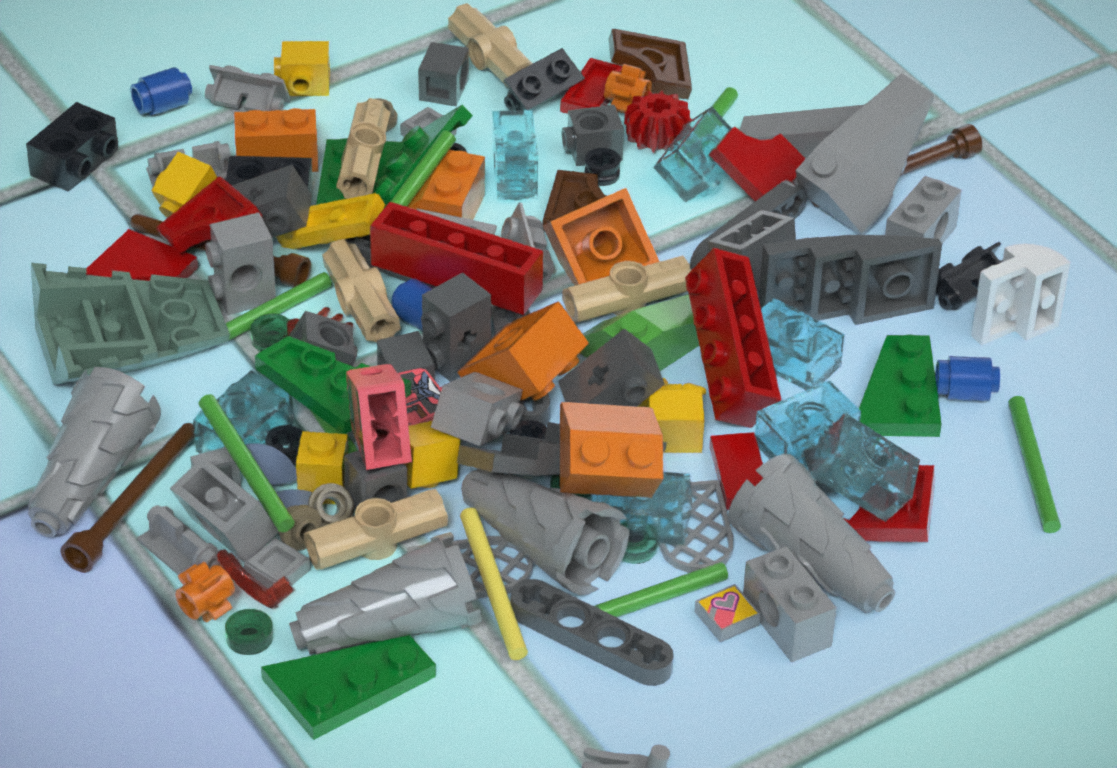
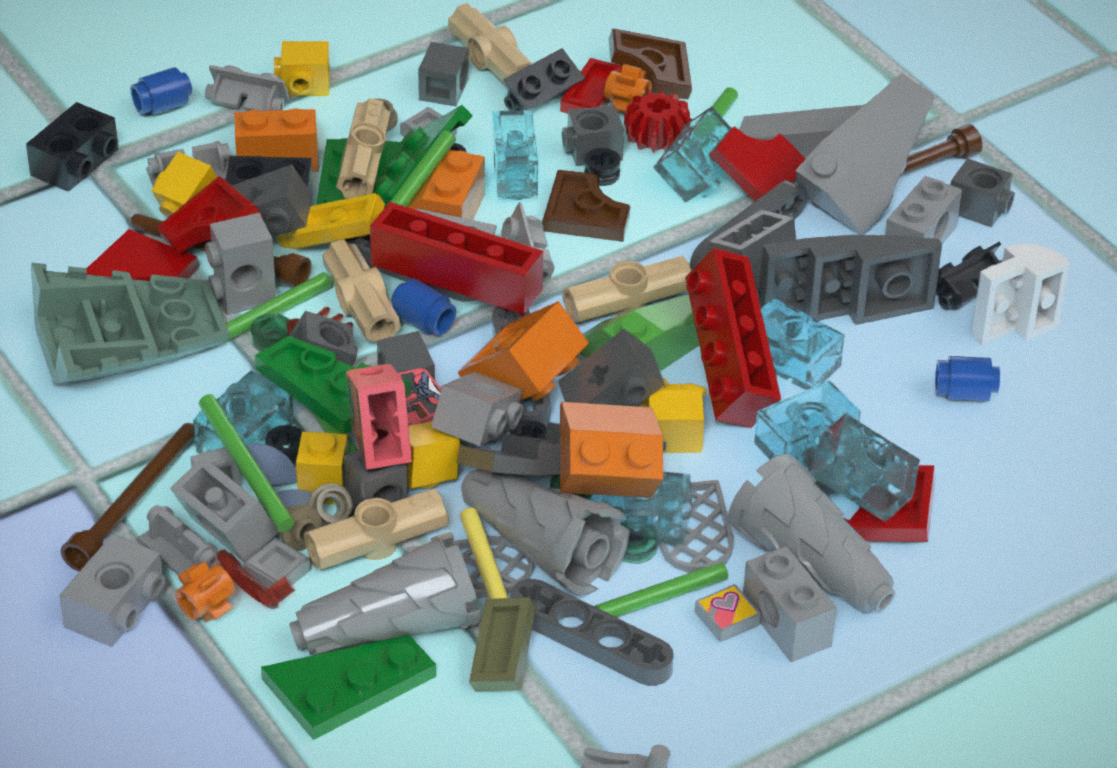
(97, 438): light grey cone -> none
(112, 590): none -> light grey brick
(249, 632): clear green tile -> none
(455, 323): dark grey brick -> none
(502, 644): none -> olive tile
(599, 237): orange slope -> none
(735, 461): red tile -> none
(903, 390): green wing -> none
(984, 192): none -> dark grey brick
(1034, 464): bright green bar -> none

